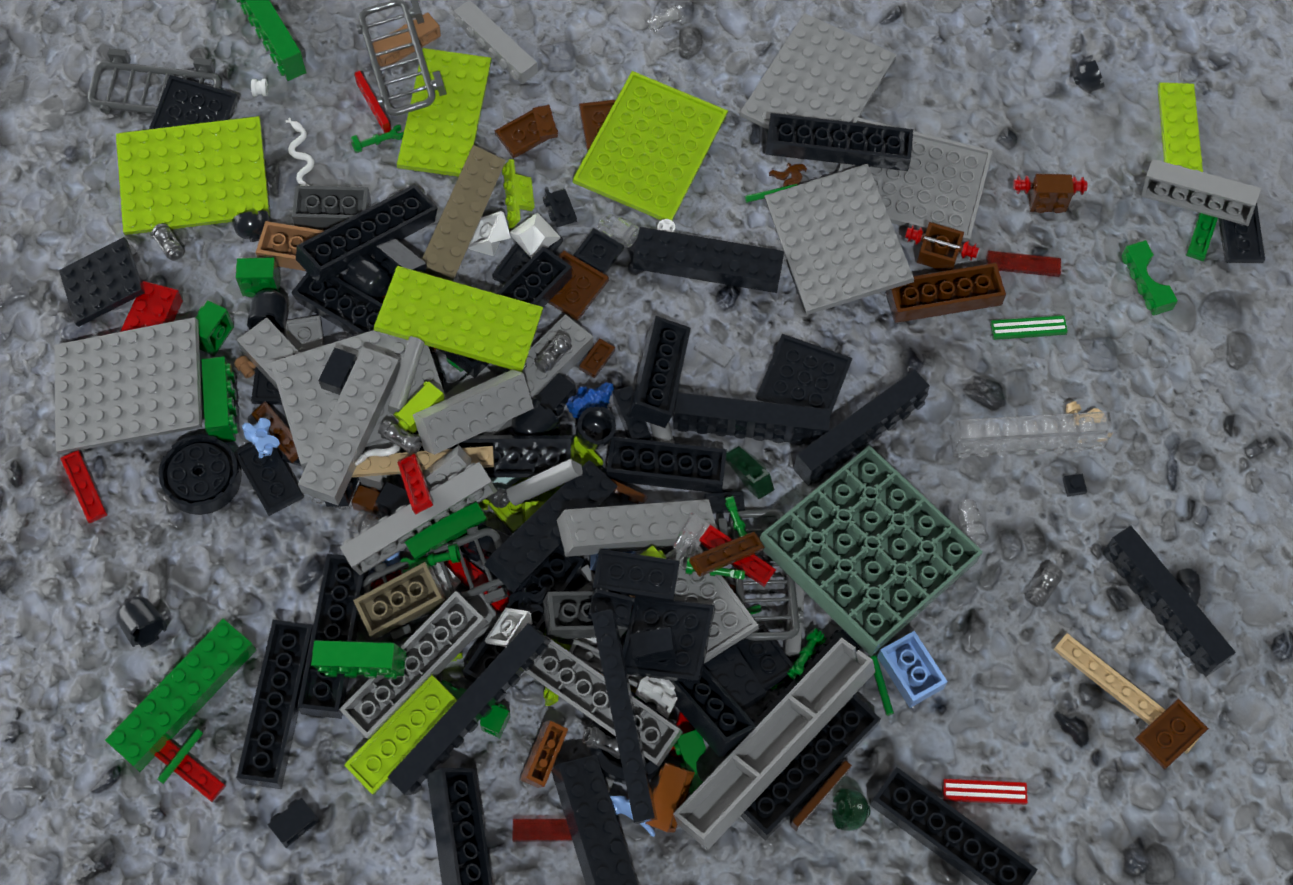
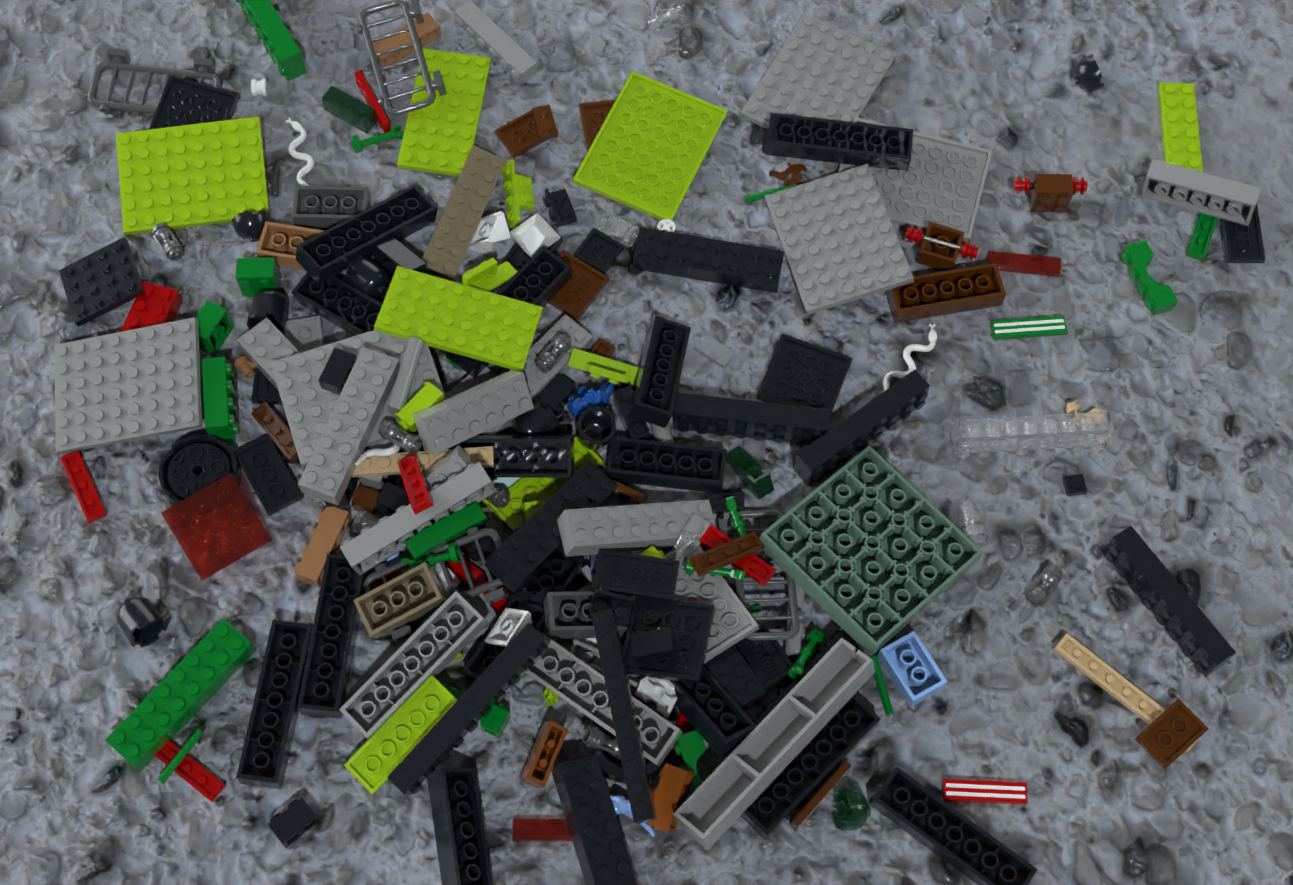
(216, 526): none -> clear red plate
(260, 436): light blue animal -> none
(324, 541): none -> medium nougat brick
(349, 109): none -> clear green brick
(358, 659): green brick -> none
(488, 275): none -> lime bracket
(544, 481): light grey brick -> none
(603, 366): none -> lime bracket
(932, 337): none -> white animal

